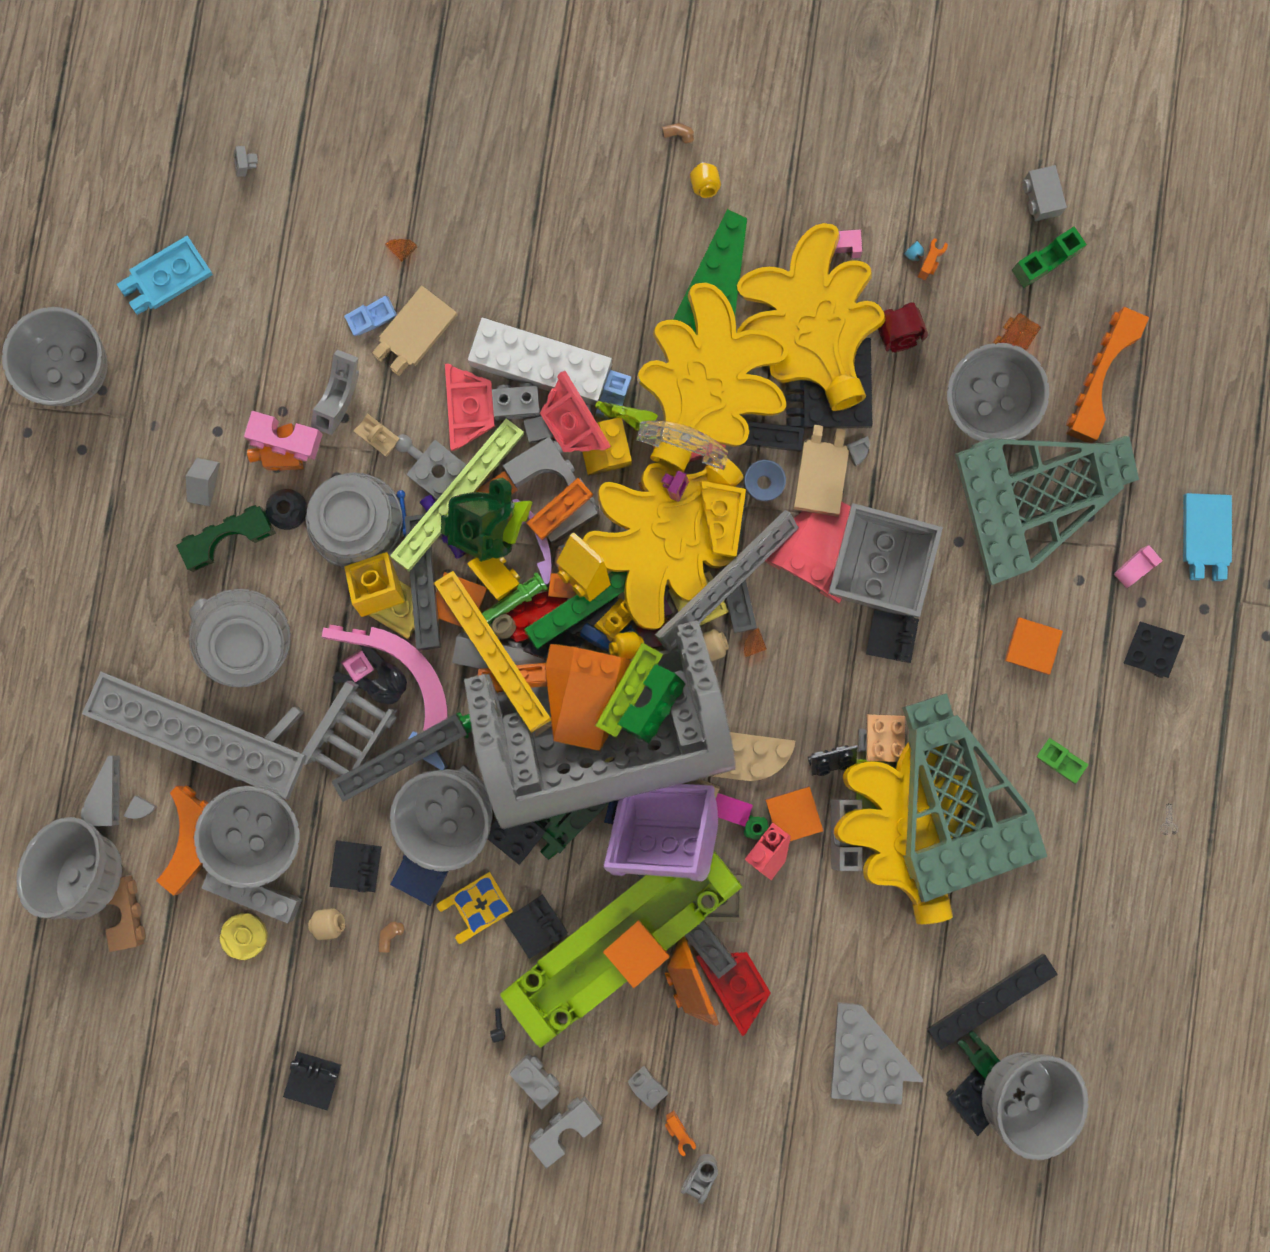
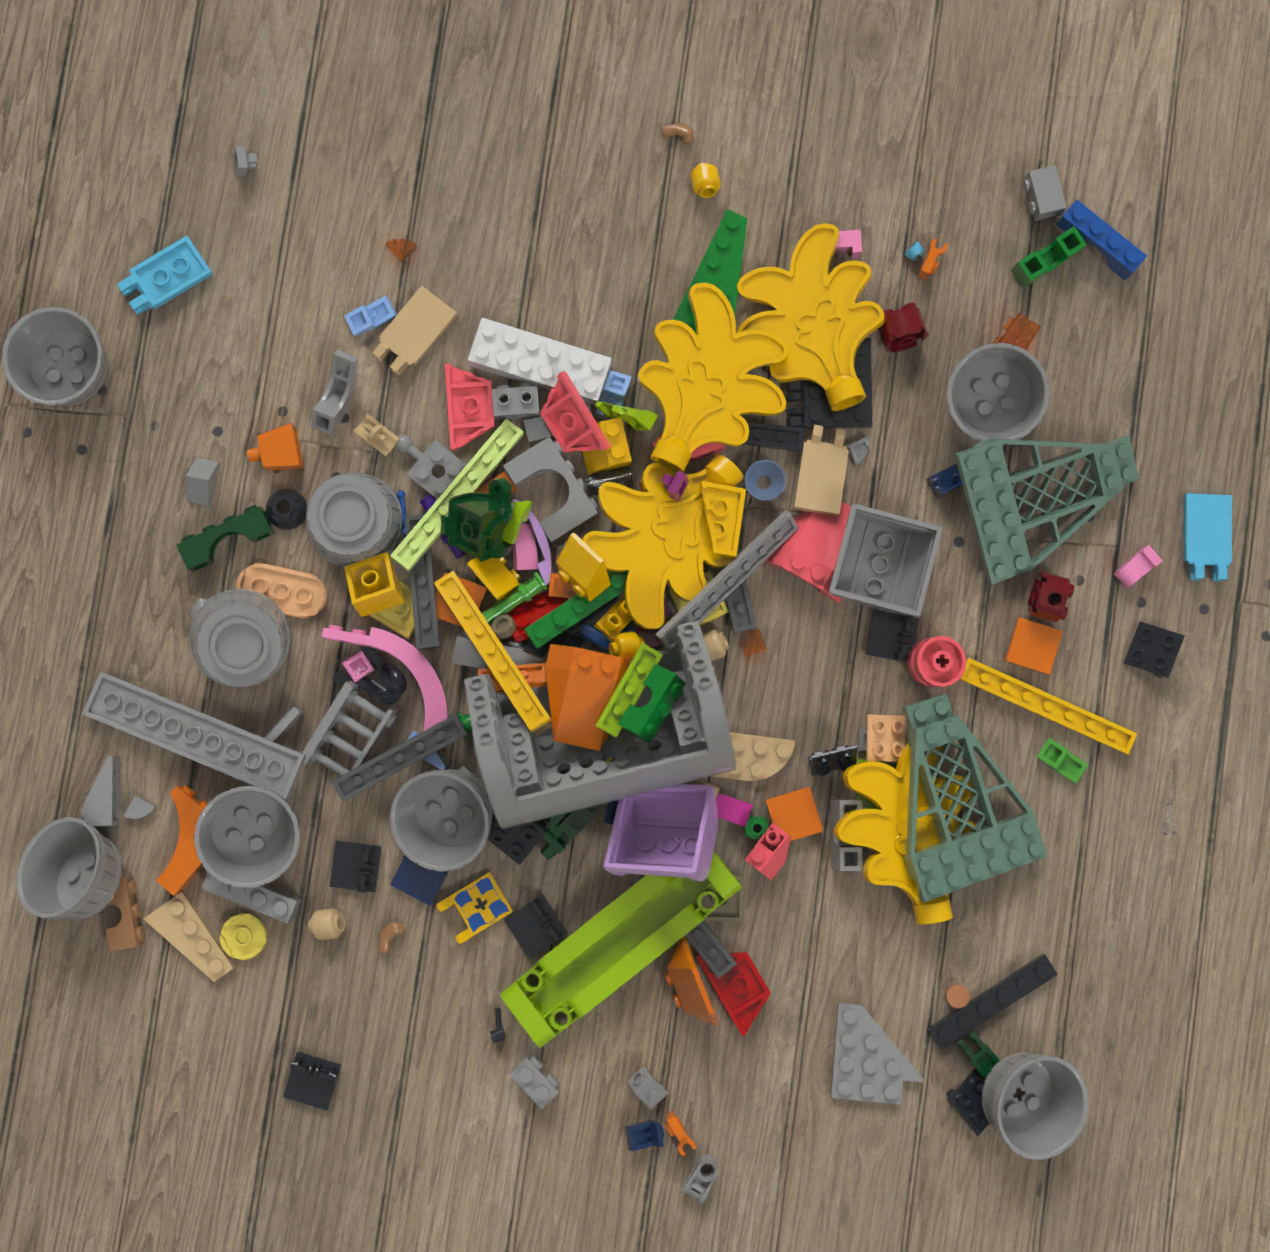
(187, 932): none -> tan wing
(263, 432): bright pink arch -> none
(293, 591): none -> light nougat tile
(525, 549): none -> bright pink slope
(560, 509): orange tile -> none
(579, 1116): light grey arch -> none
(618, 475): none -> clear smoke hinge
(636, 954): orange tile -> none
(644, 1135): none -> dark blue bracket
(684, 437): clear slope -> none
(945, 481): none -> dark blue hinge
(949, 657): none -> coral wheel
(957, 995): none -> nougat tile
(1040, 592): none -> dark red brick
(1048, 706): none -> yellow plate
(1089, 415): orange arch -> none
(1119, 252): none -> blue arch

